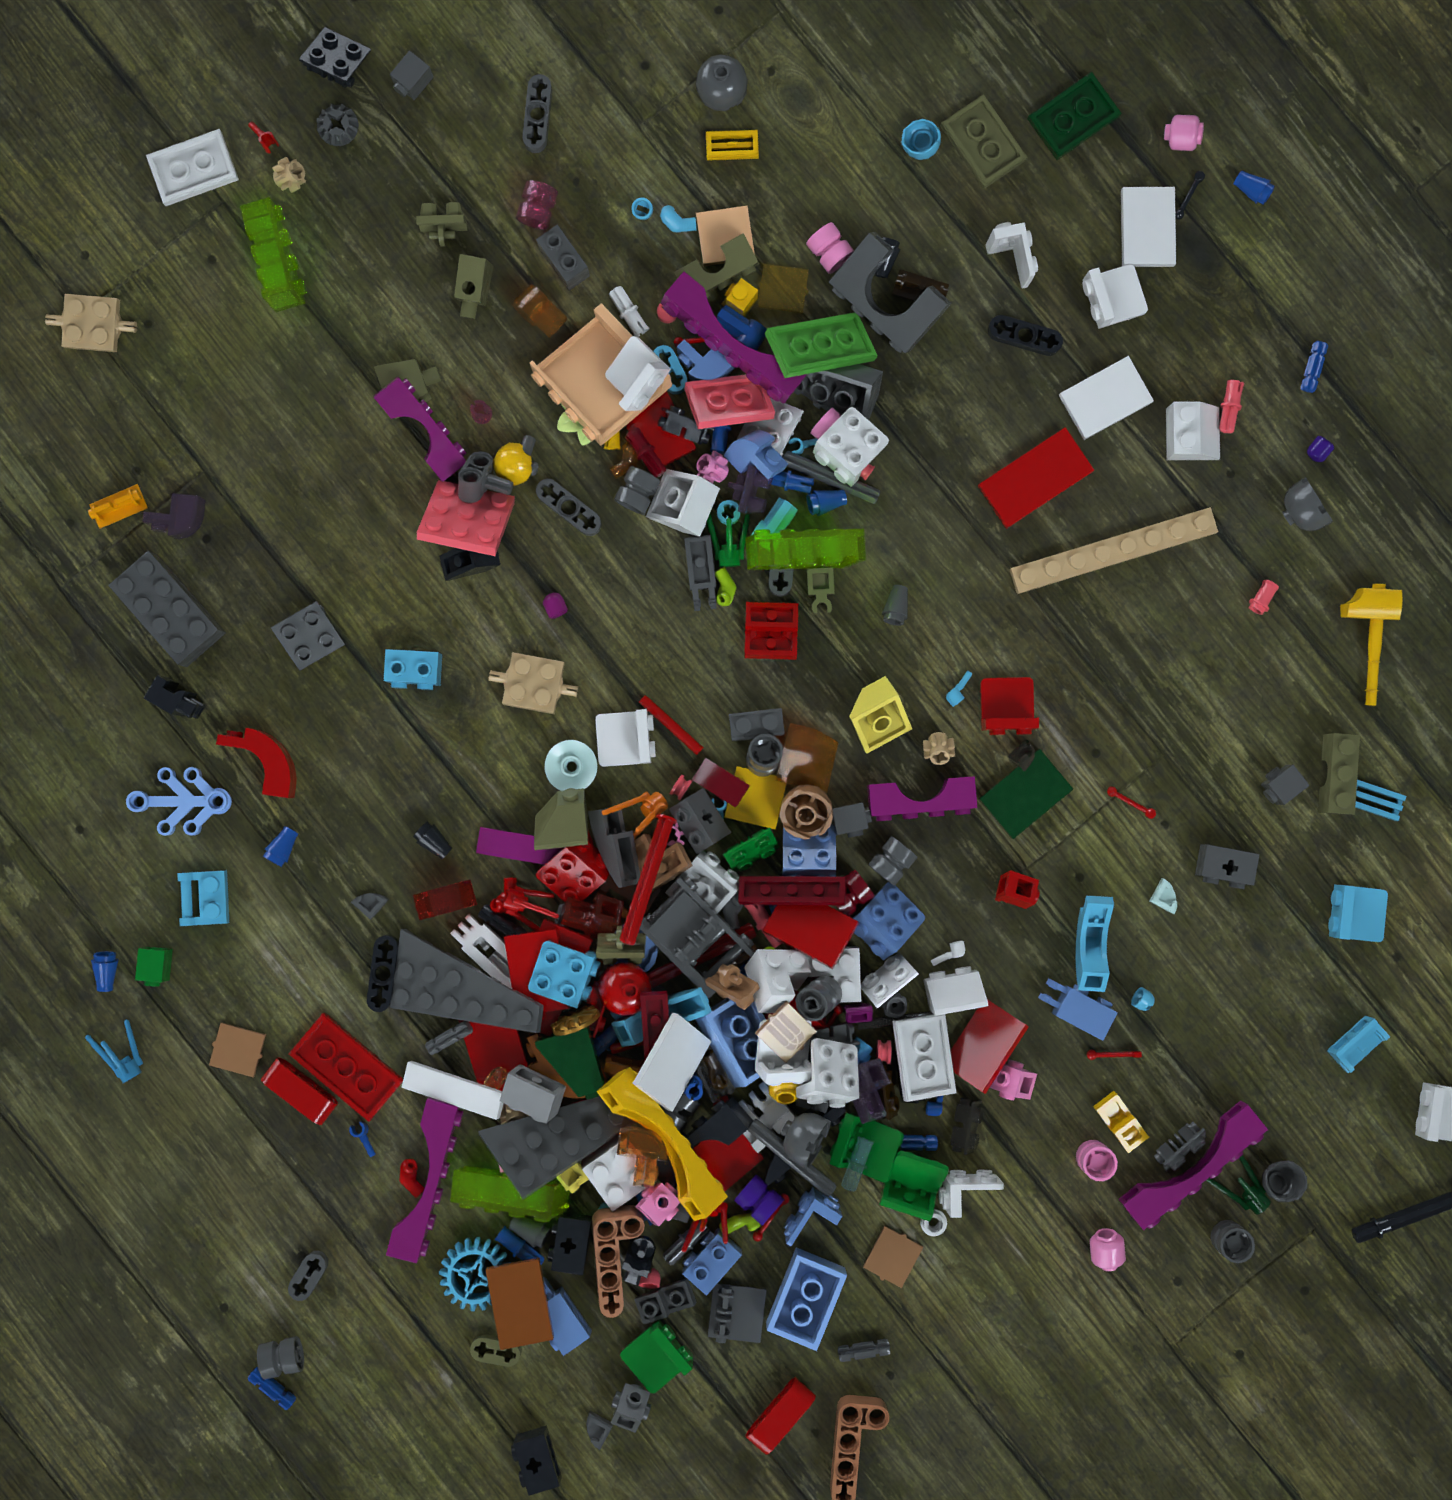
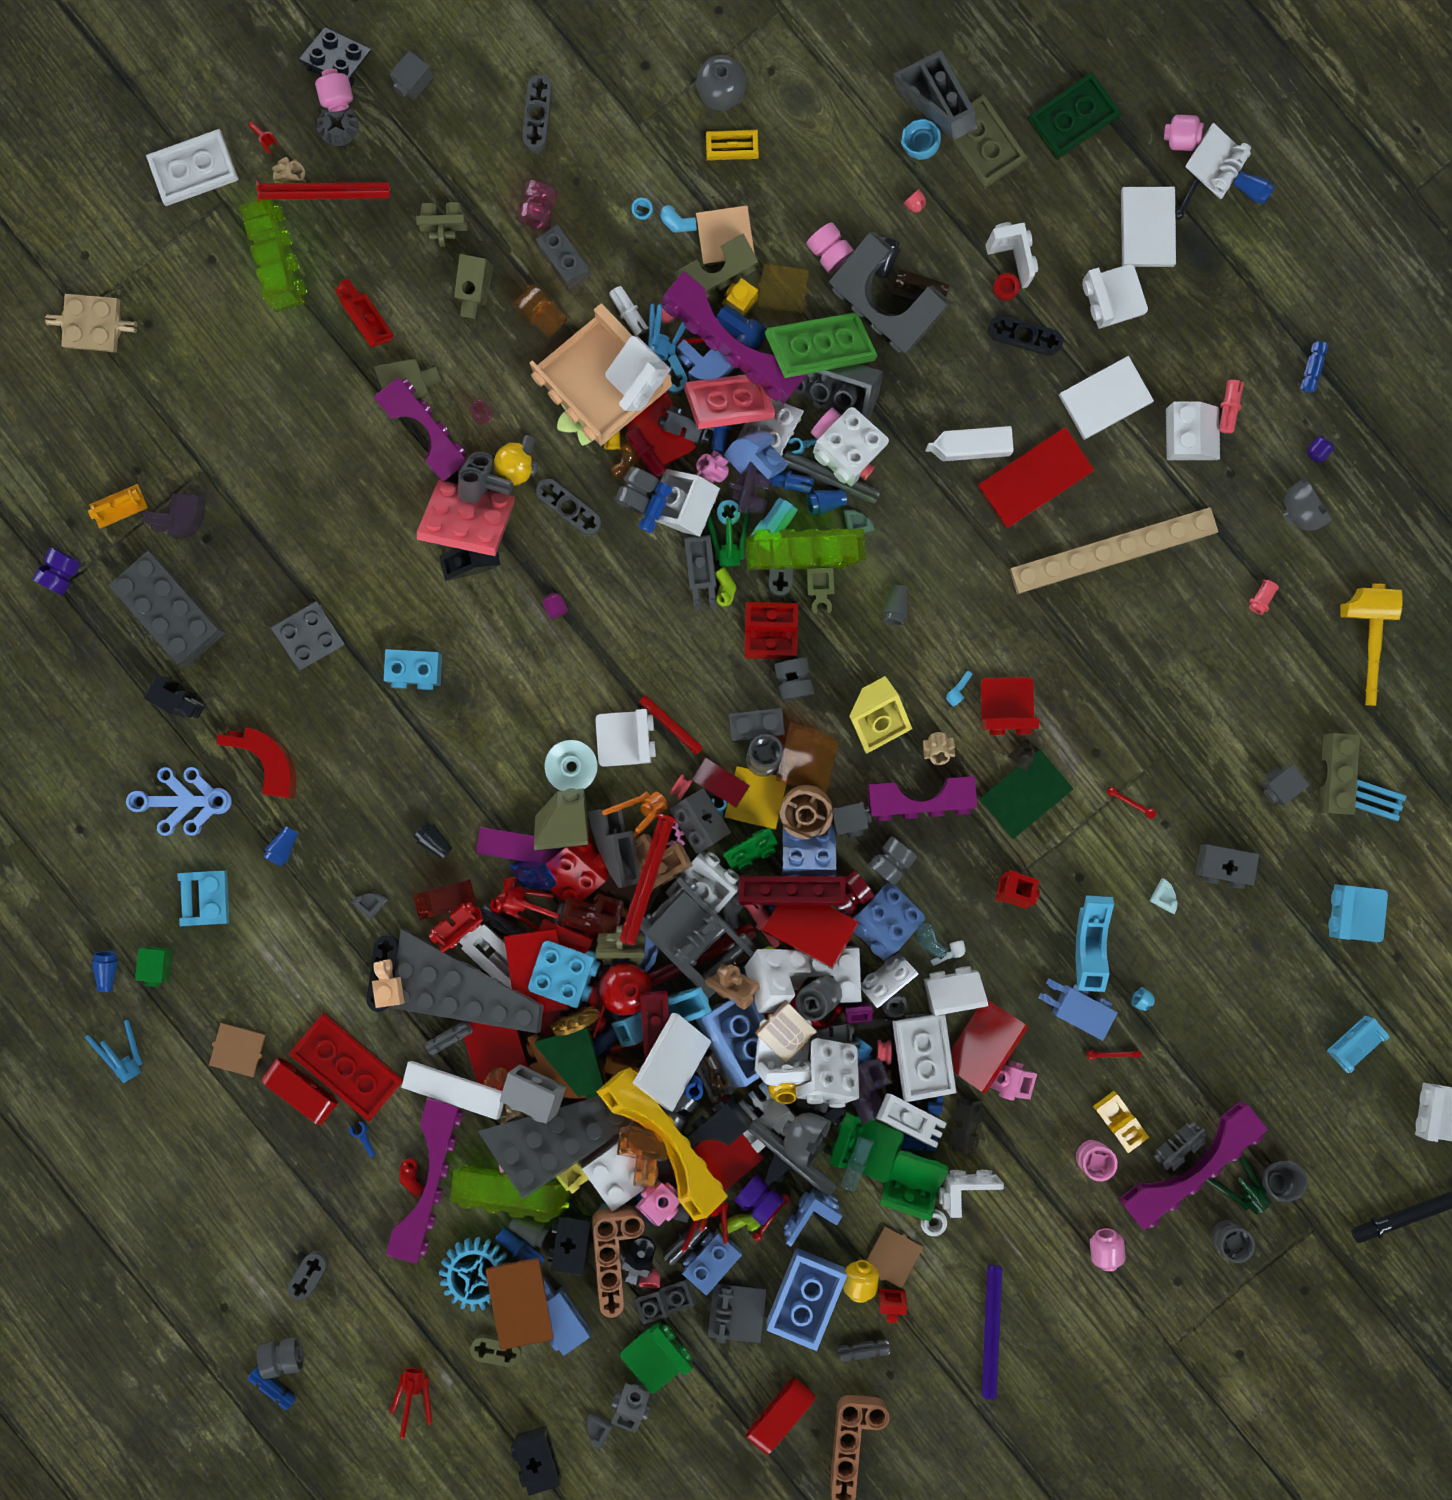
(56, 571): none -> dark purple wheel
(334, 90): none -> bright pink head
(352, 190): none -> red axle
(364, 314): none -> red hinge
(387, 989): none -> light nougat plate
(412, 1382): none -> red plant
(466, 919): none -> red hinge
(533, 683): tan plate -> none
(533, 875): none -> clear blue plate
(655, 507): none -> blue axle
(658, 342): none -> dark azure plant
(795, 688): none -> dark grey wheel
(857, 520): none -> sand green tile
(861, 1281): none -> yellow head
(892, 1303): none -> red tile
(910, 1119): none -> white hinge
(915, 202): none -> coral hinge
(928, 940): none -> clear light blue arm
(937, 95): none -> dark grey wedge
(973, 444): none -> white piece
(992, 1331): none -> dark purple axle
(1006, 286): none -> red tile
(1218, 160): none -> white hinge

